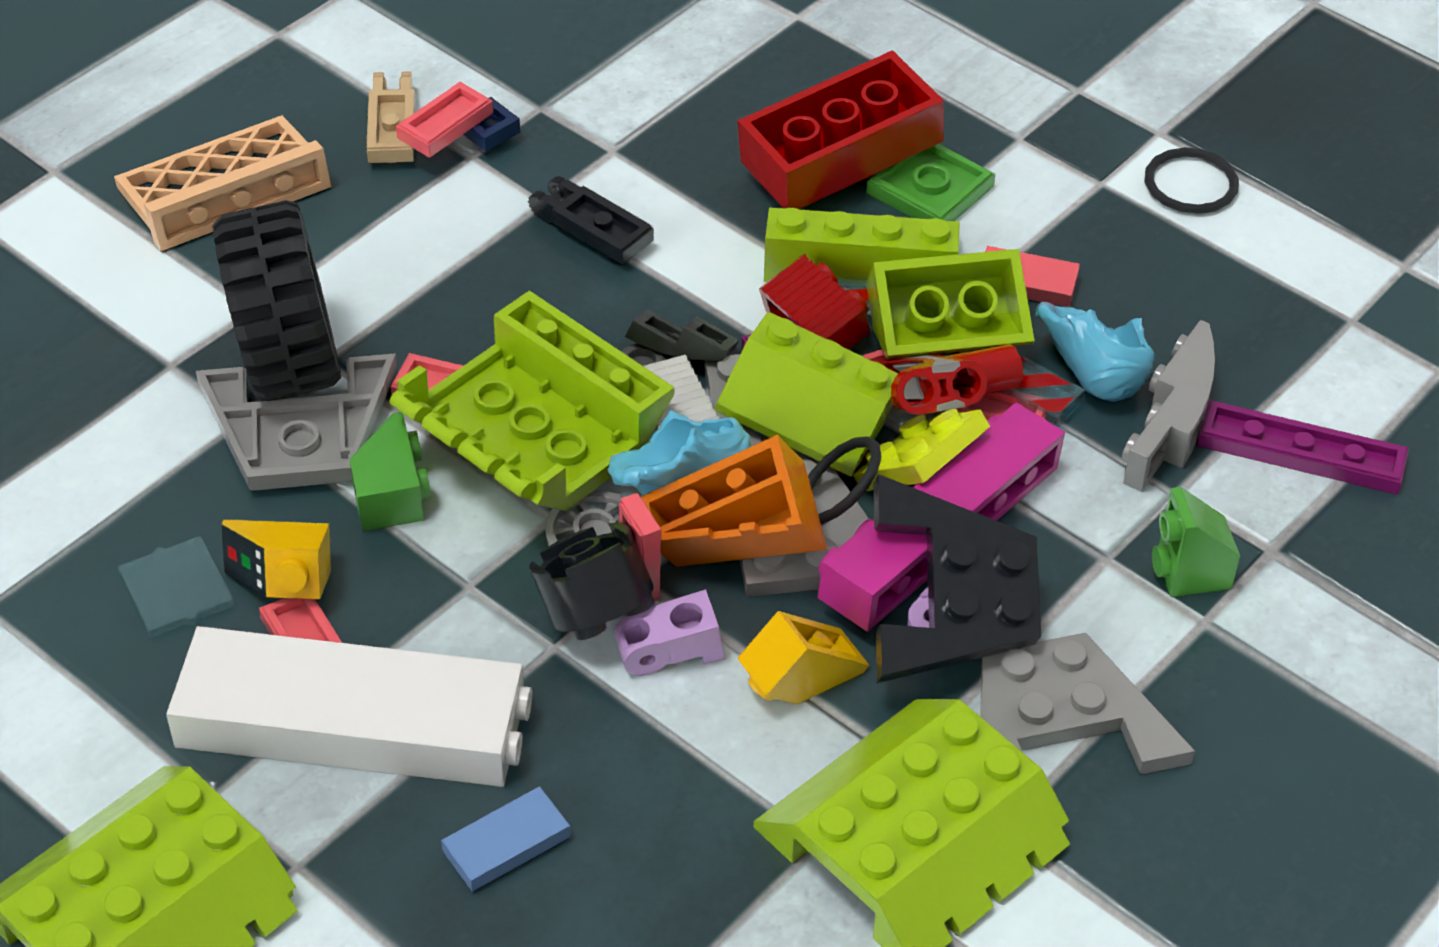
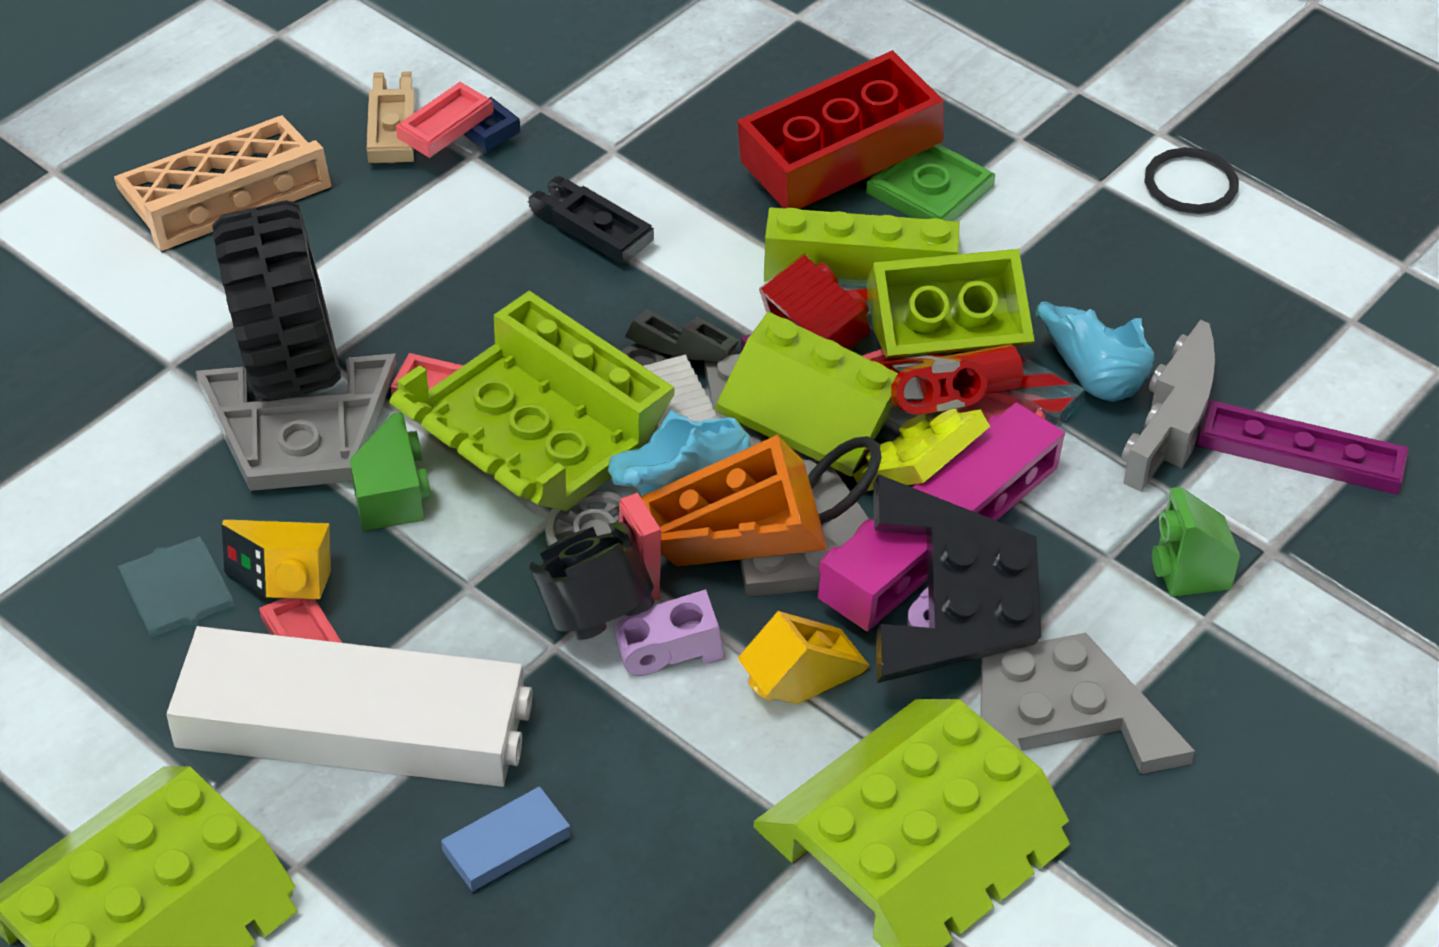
(1047, 278): coral tile -> none

